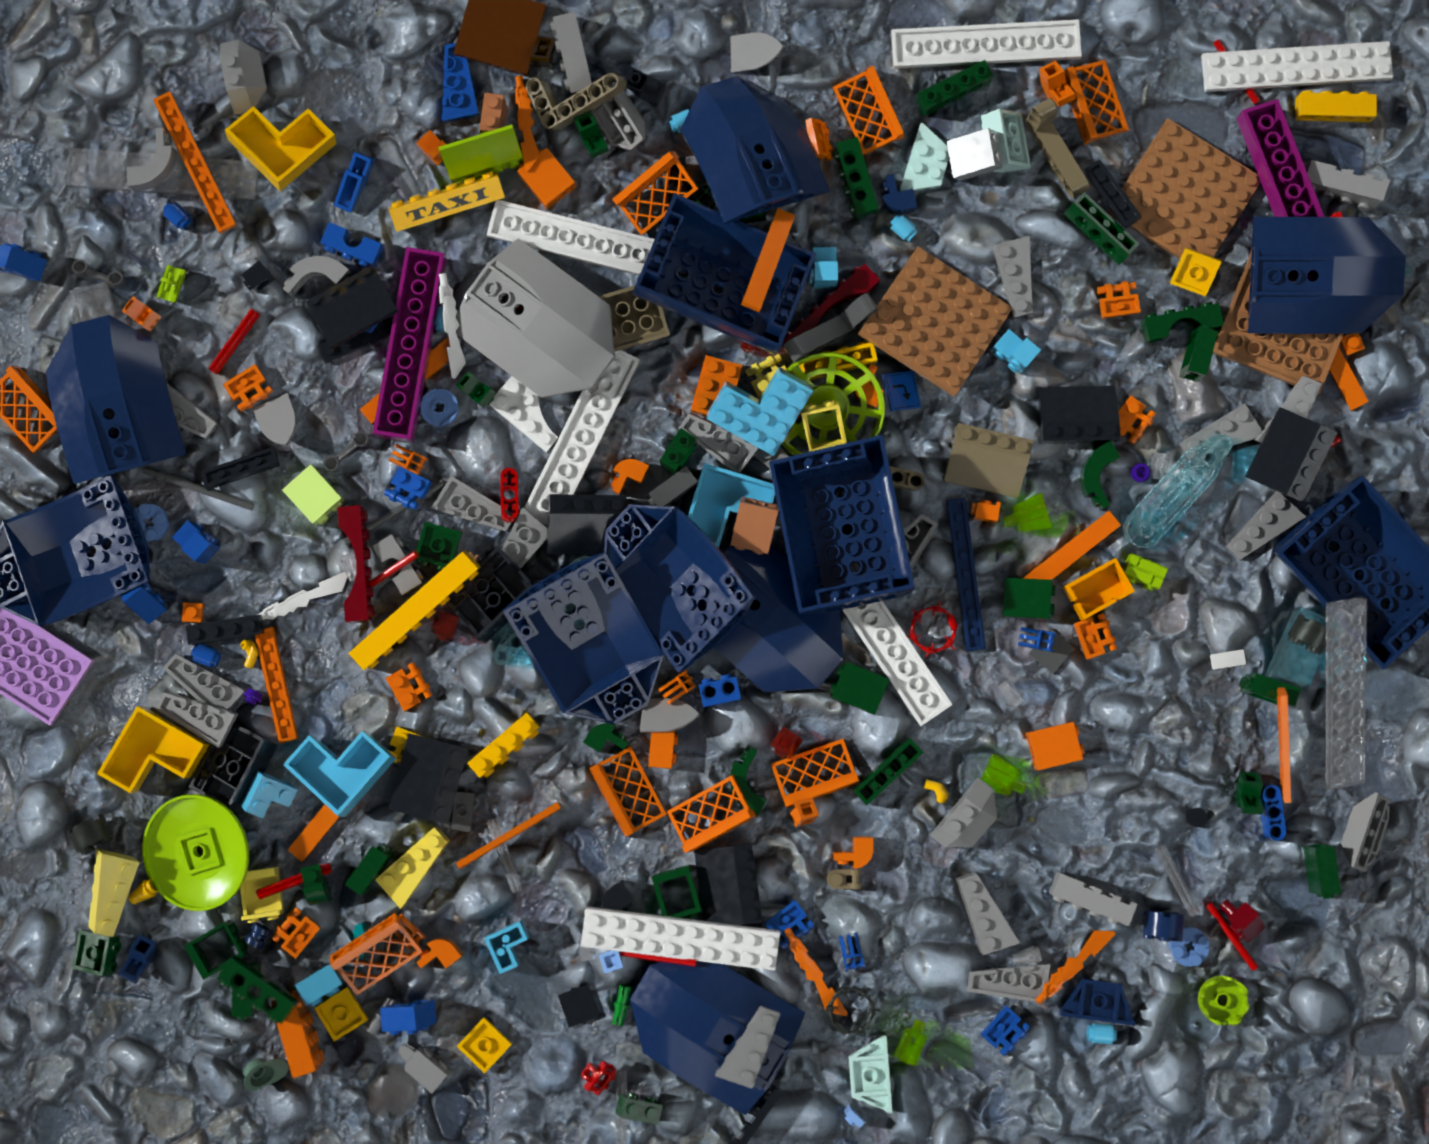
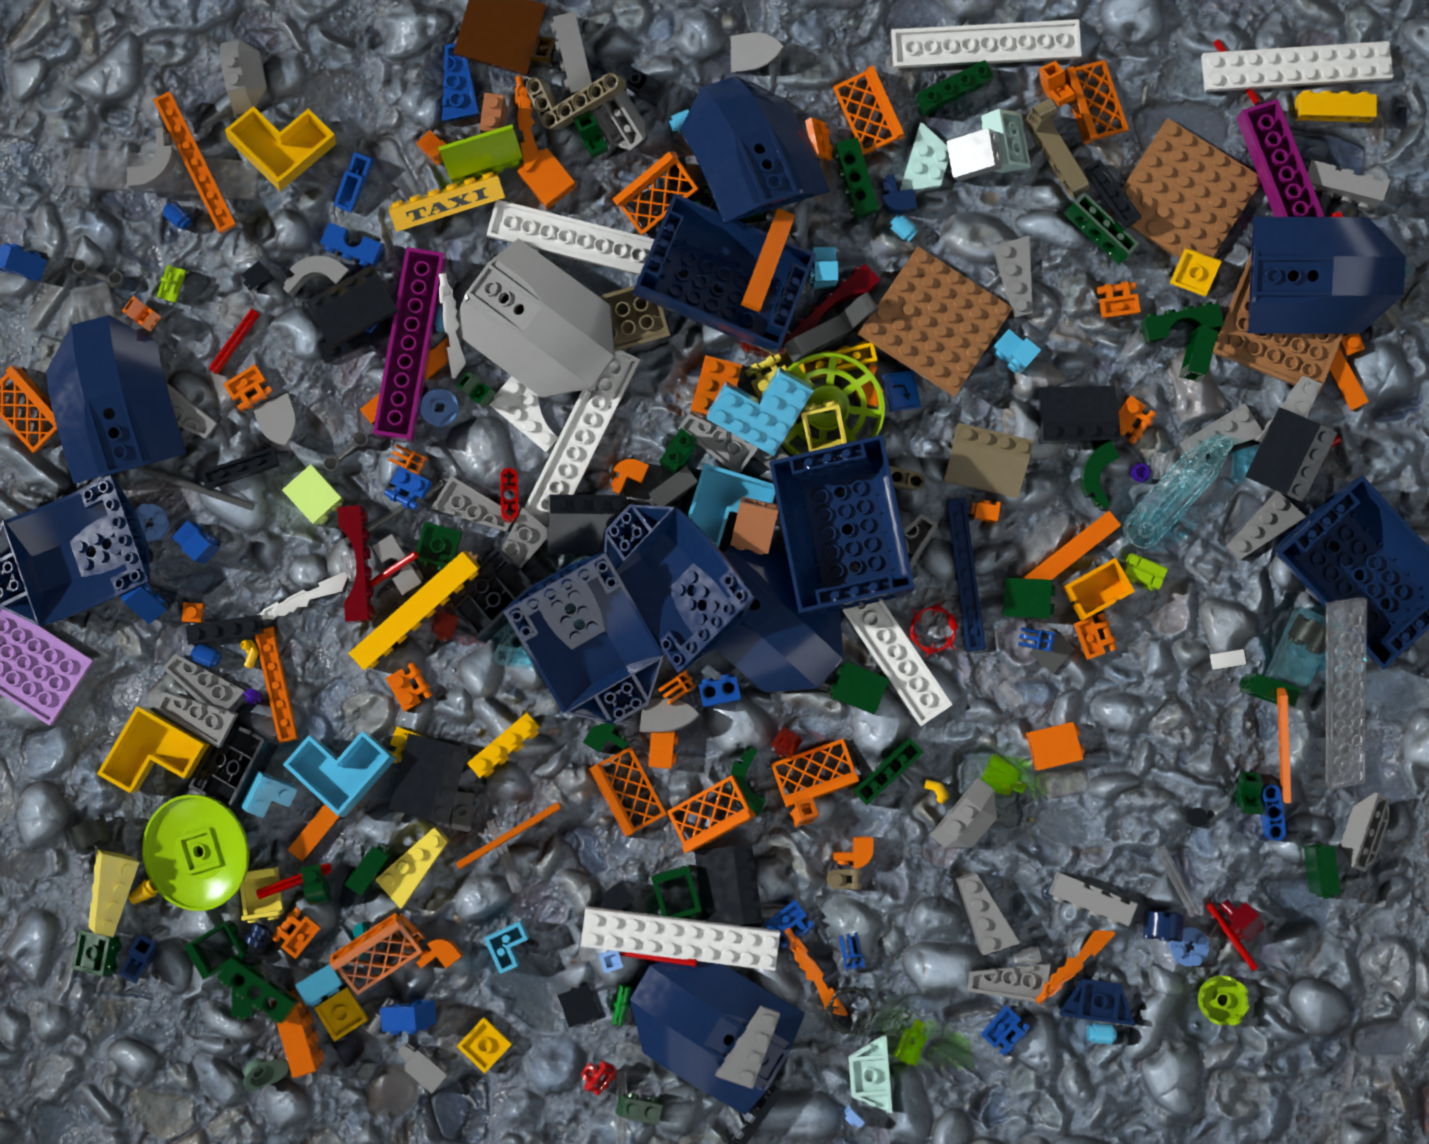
(1029, 515): clear neon green torso -> none

